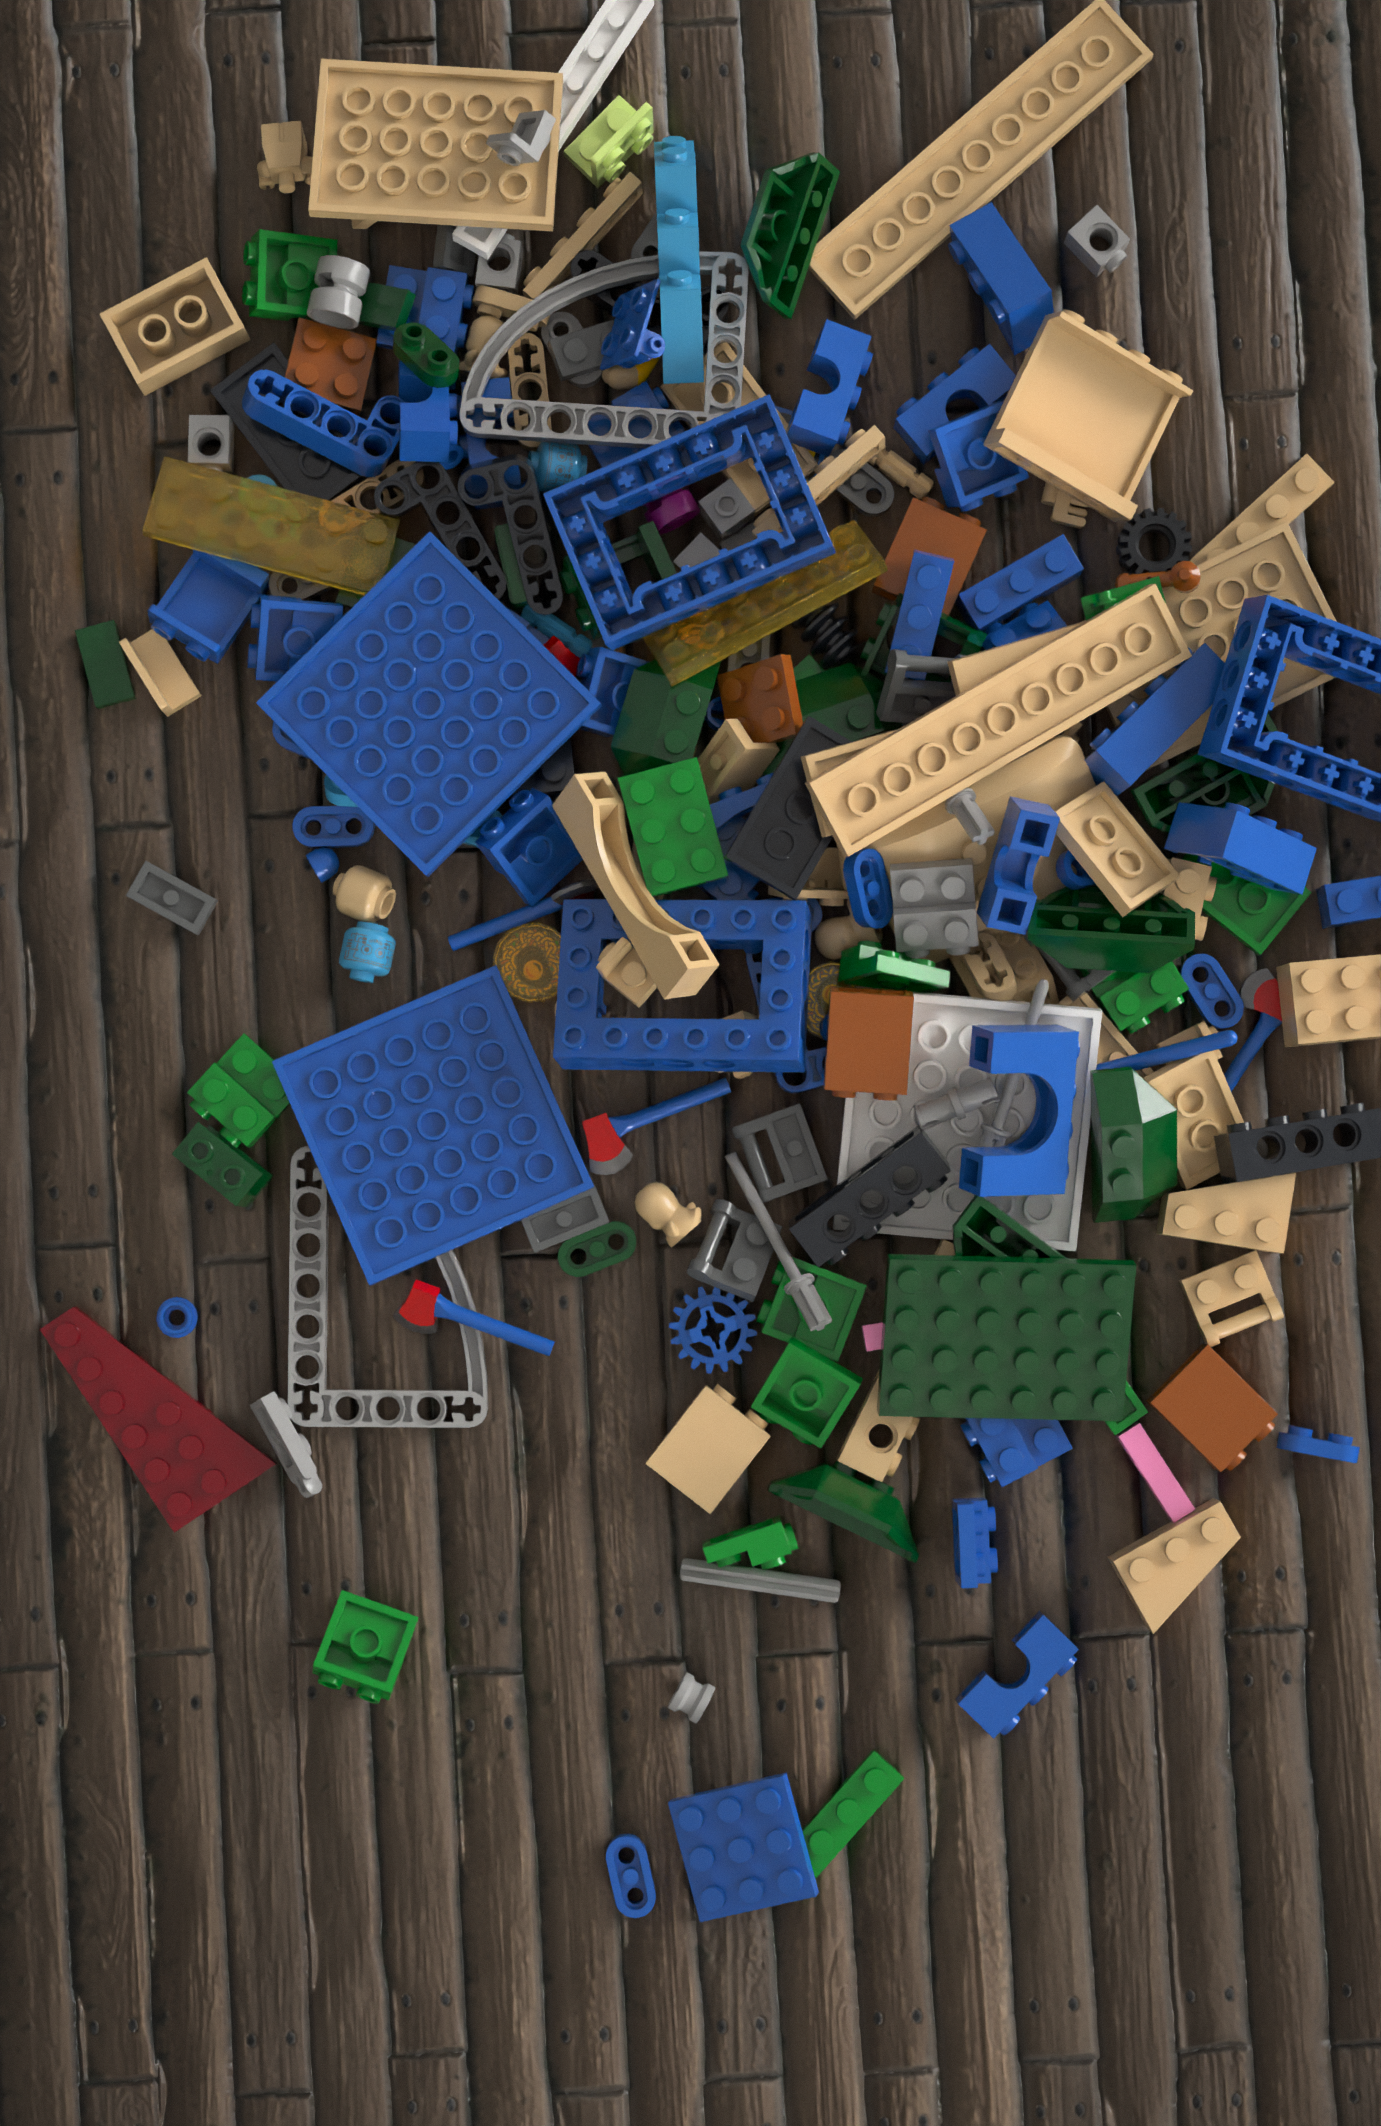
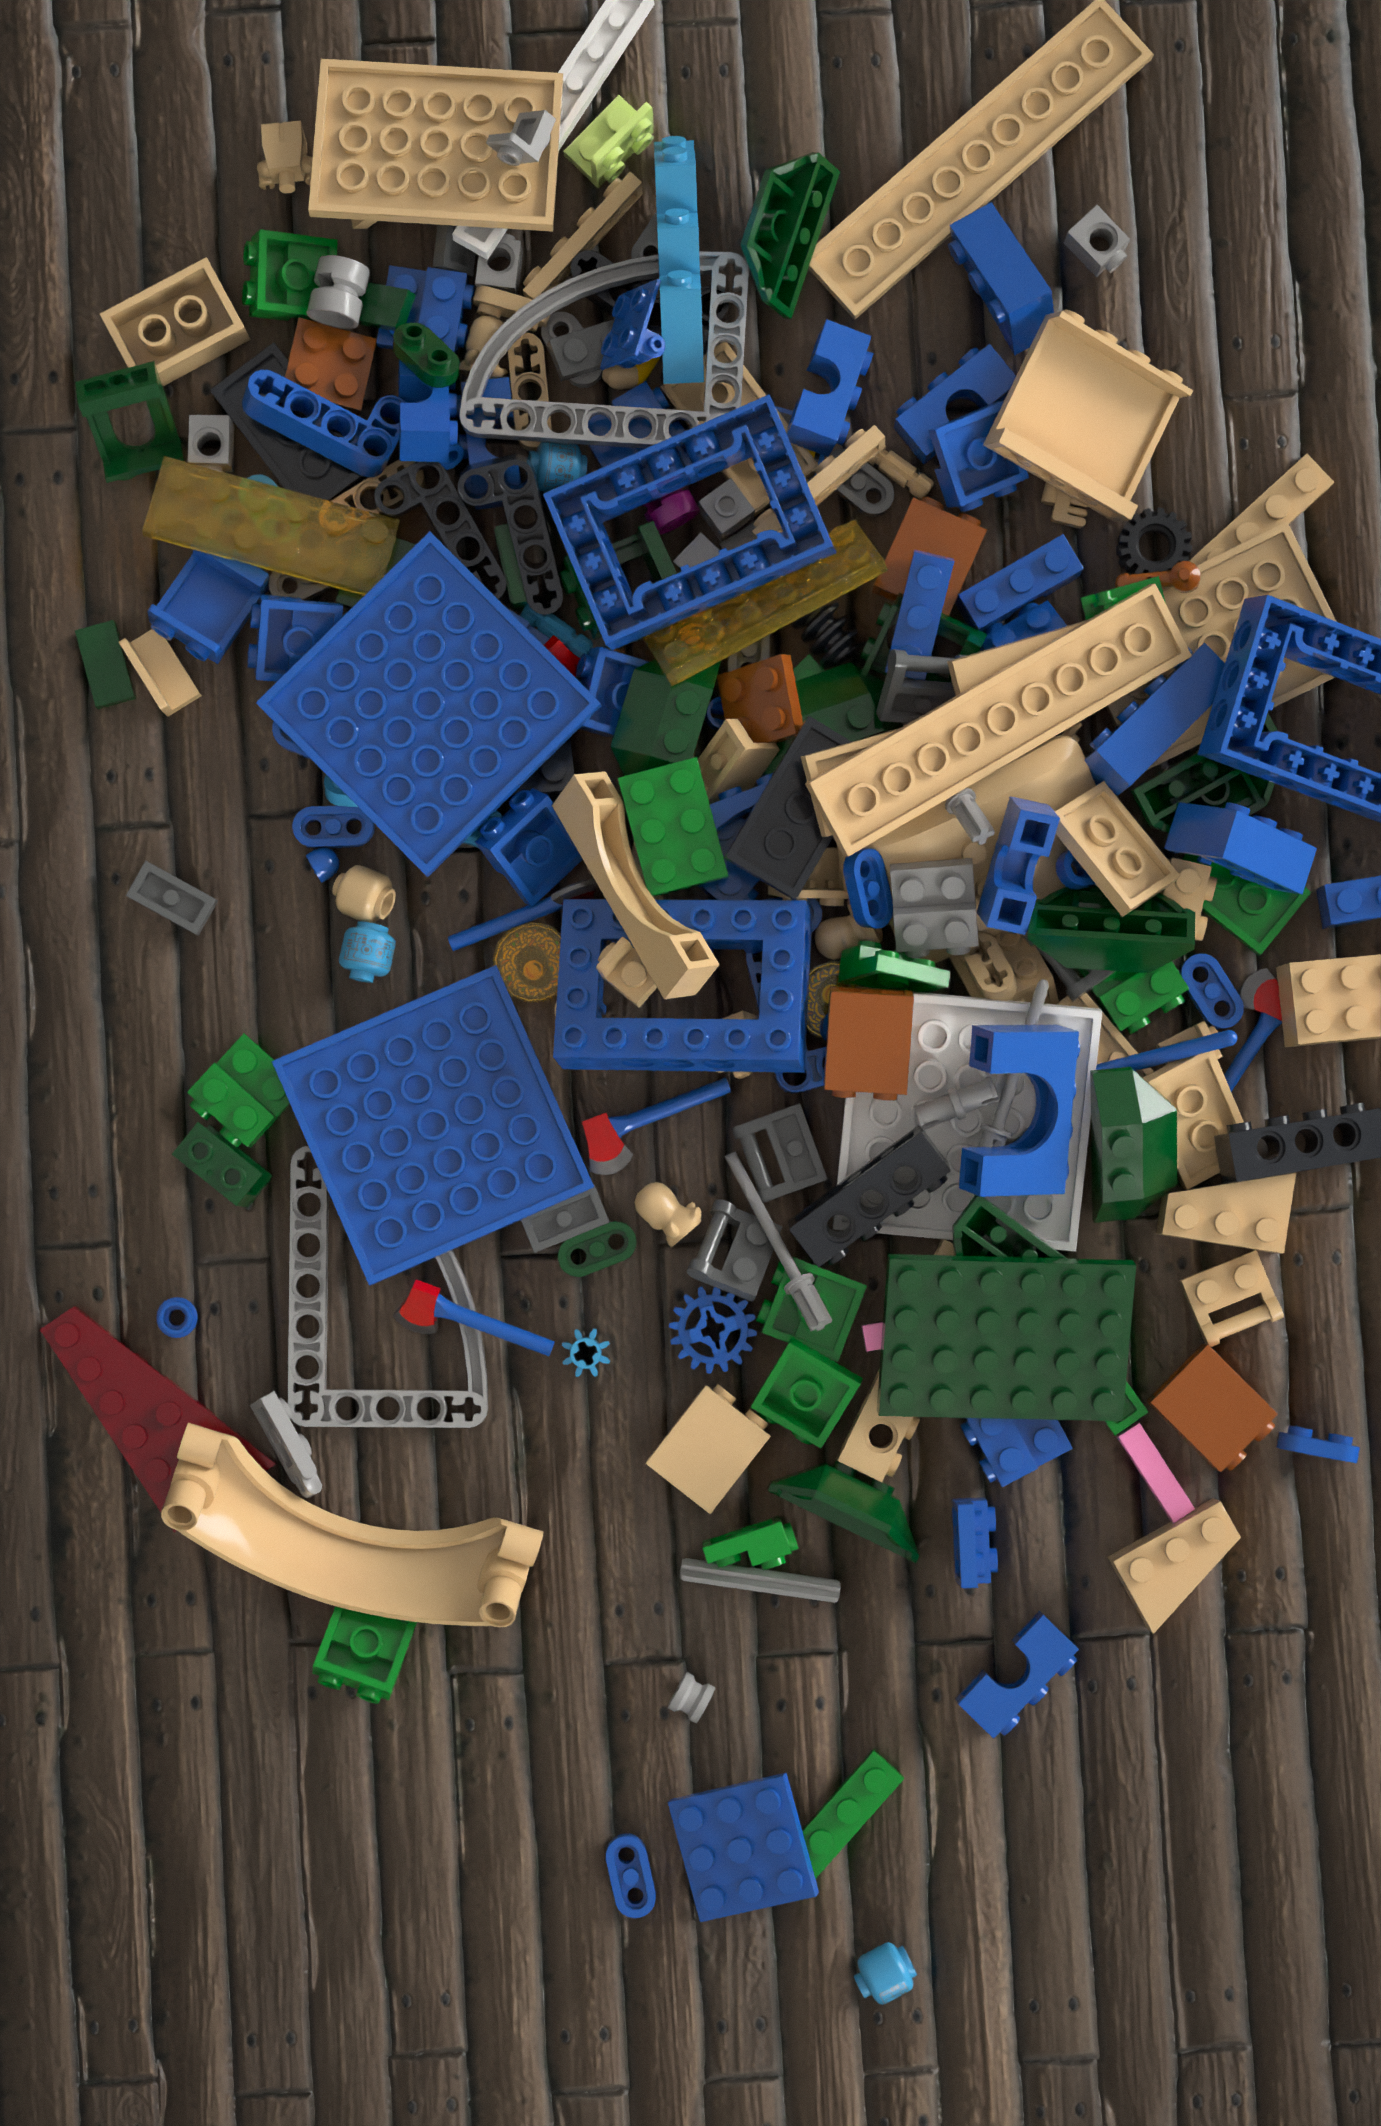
(122, 389): none -> dark green panel
(417, 1576): none -> tan panel
(582, 1363): none -> dark azure gear
(885, 1973): none -> dark azure head

